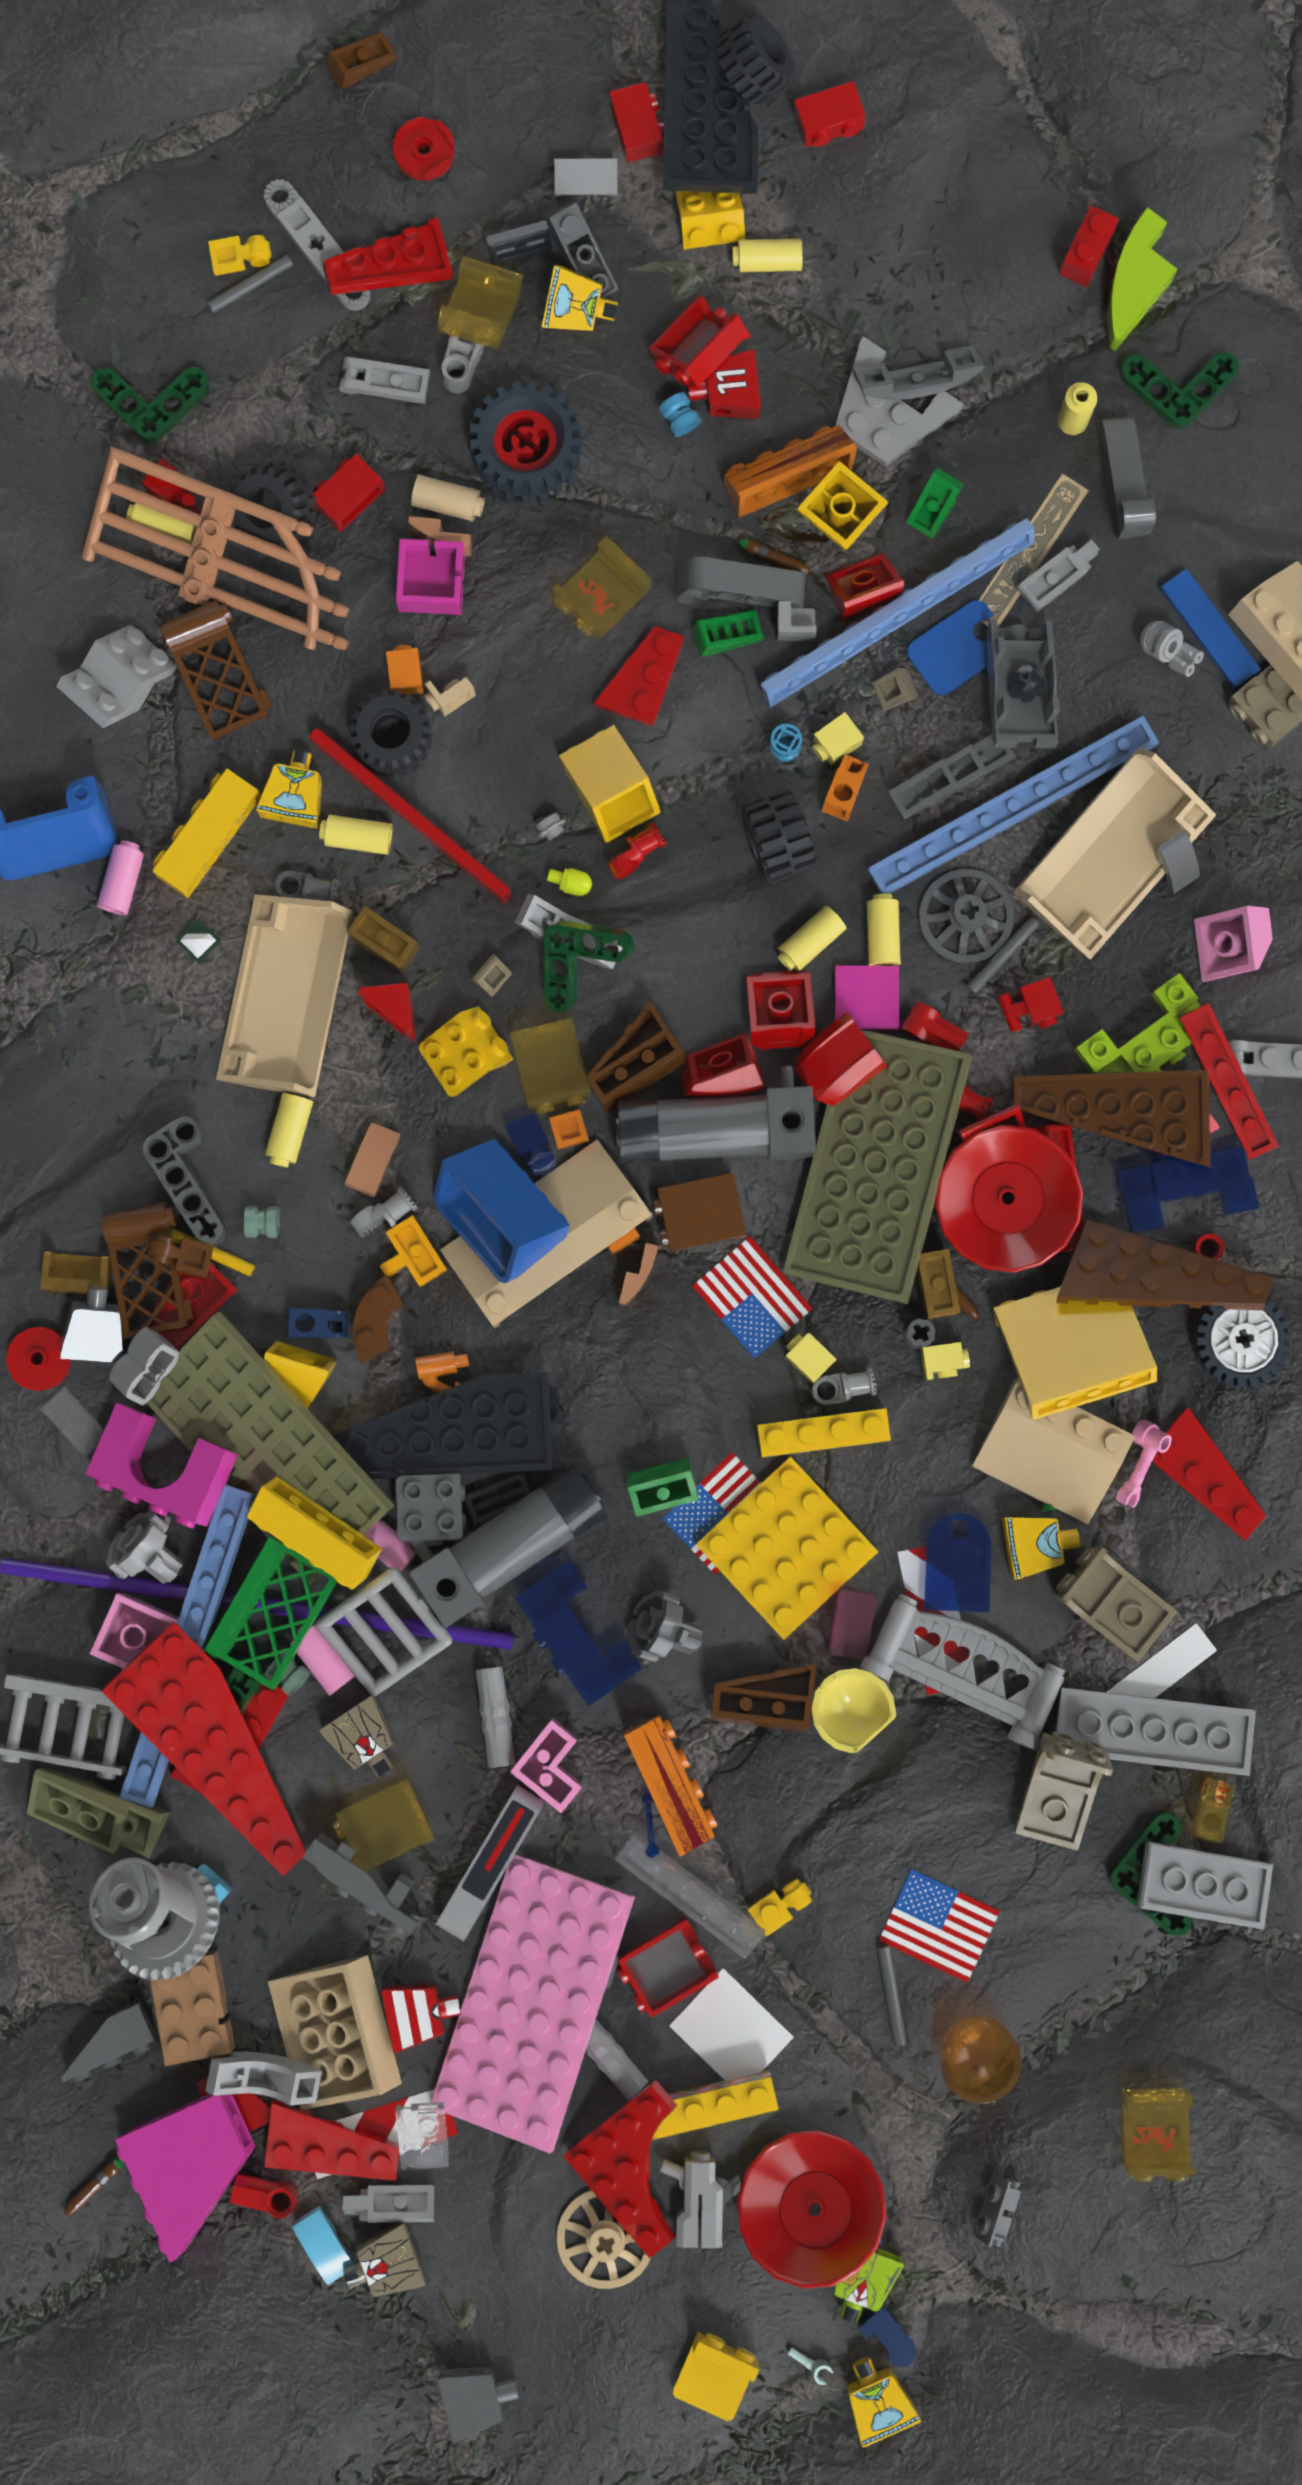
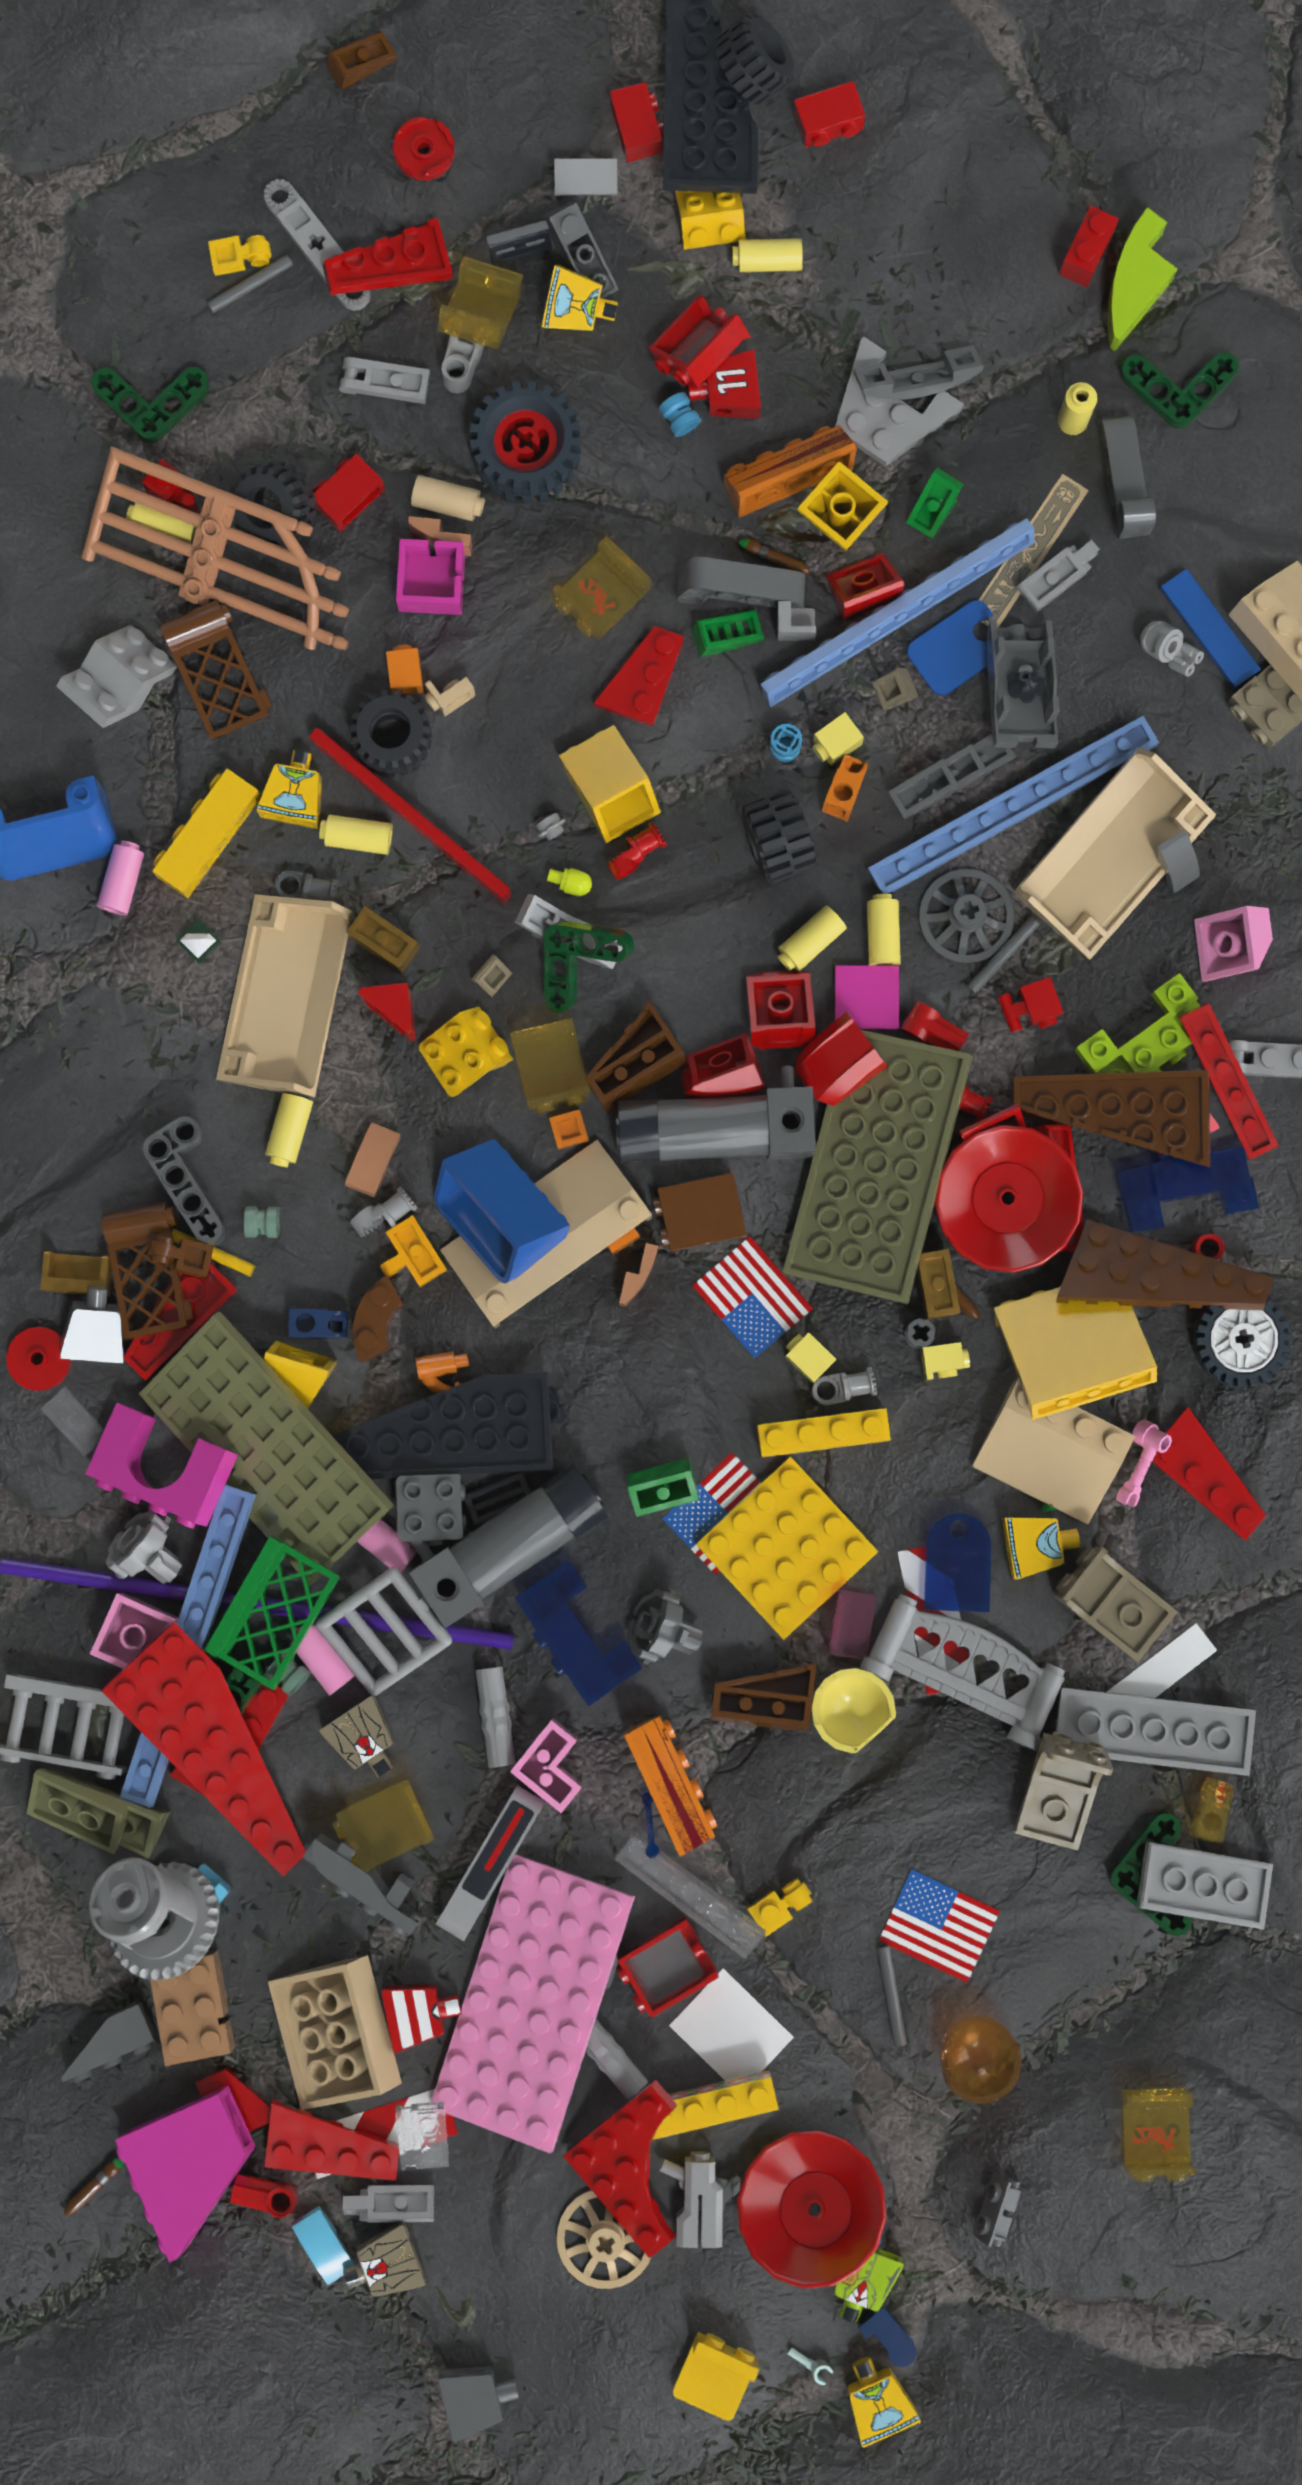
(143, 1367): light grey brick -> none
(264, 2075): light grey arch -> none
(314, 1533): yellow brick -> none
(528, 1137): clear blue plate -> none

